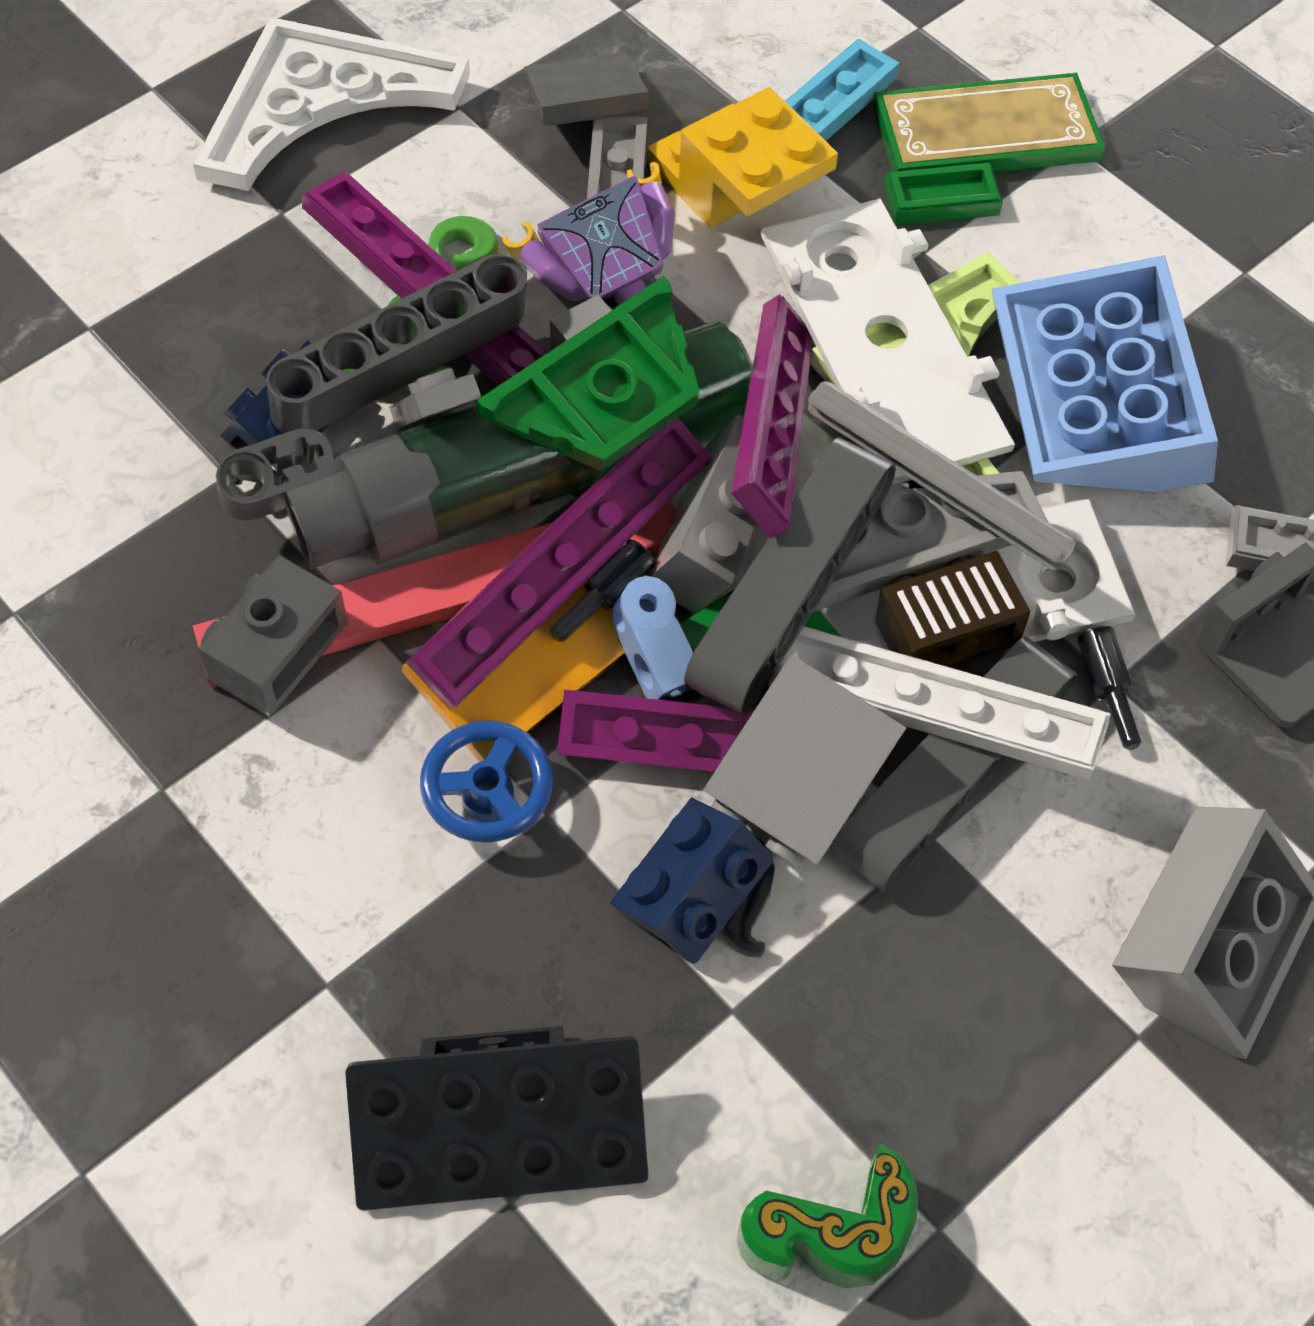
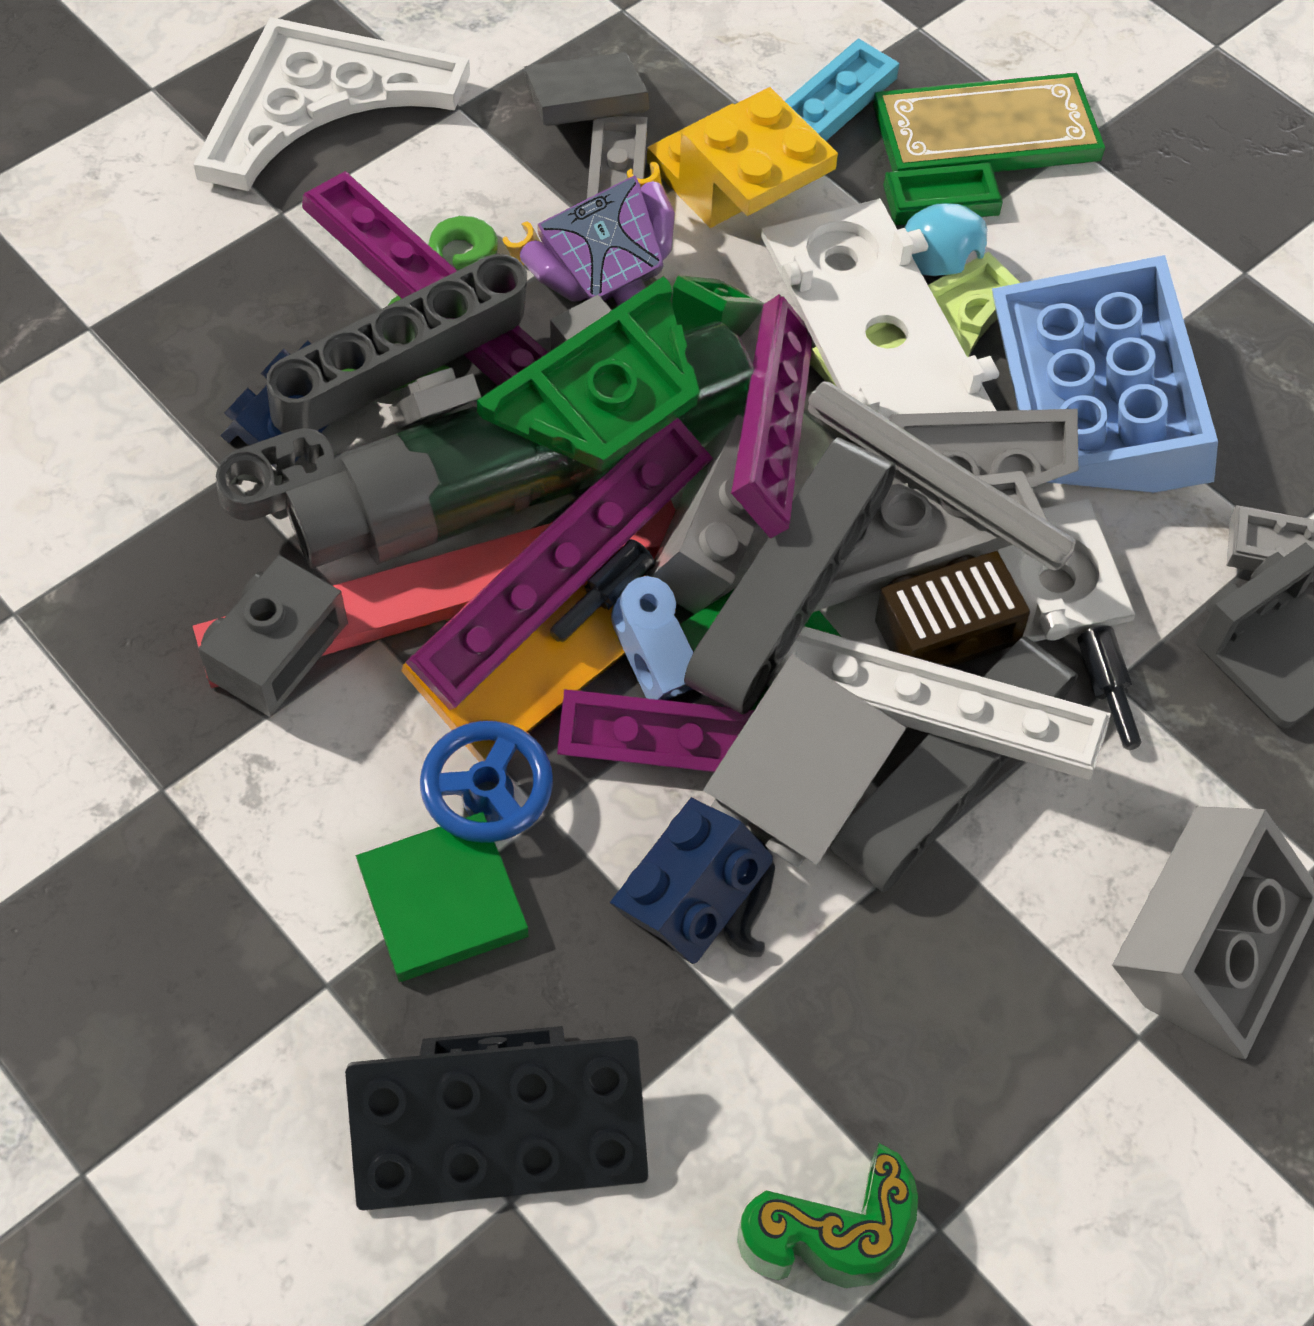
(440, 900): none -> green tile
(710, 299): none -> green slope
(951, 236): none -> medium azure hair
(999, 441): none -> light grey wing

